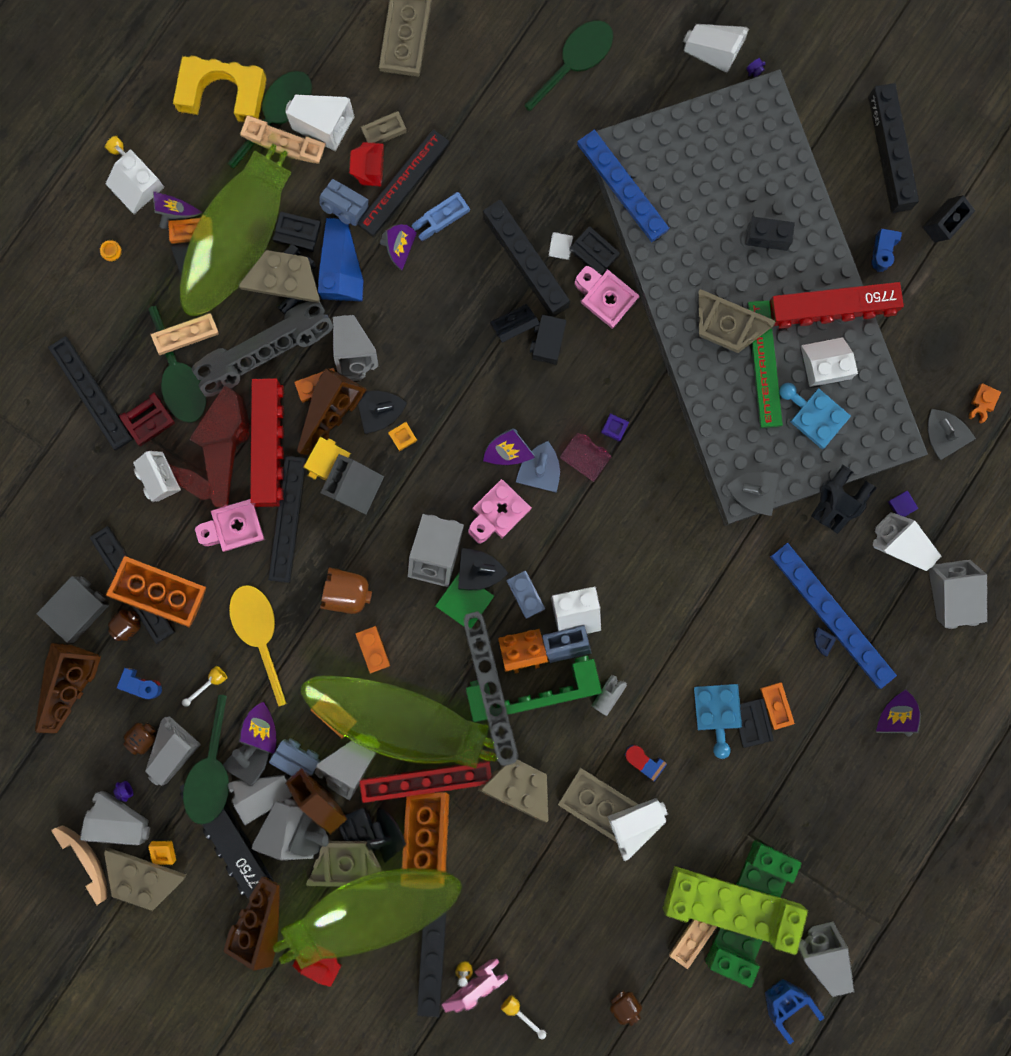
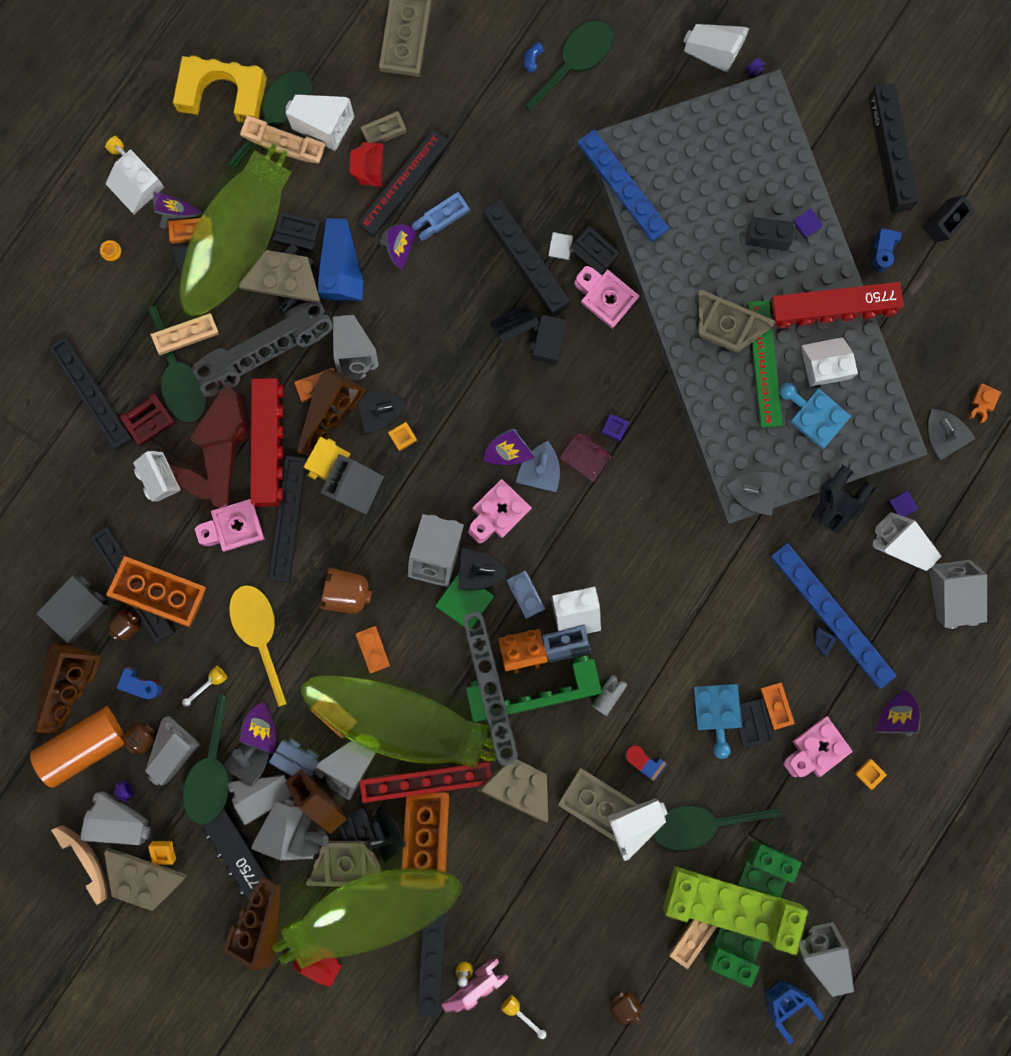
(77, 748): none -> orange brick
(343, 202): sand blue brick -> none
(530, 57): none -> blue arm
(694, 826): none -> dark green piece
(807, 223): none -> dark purple tile
(808, 755): none -> bright pink plate
(870, 774): none -> light orange plate

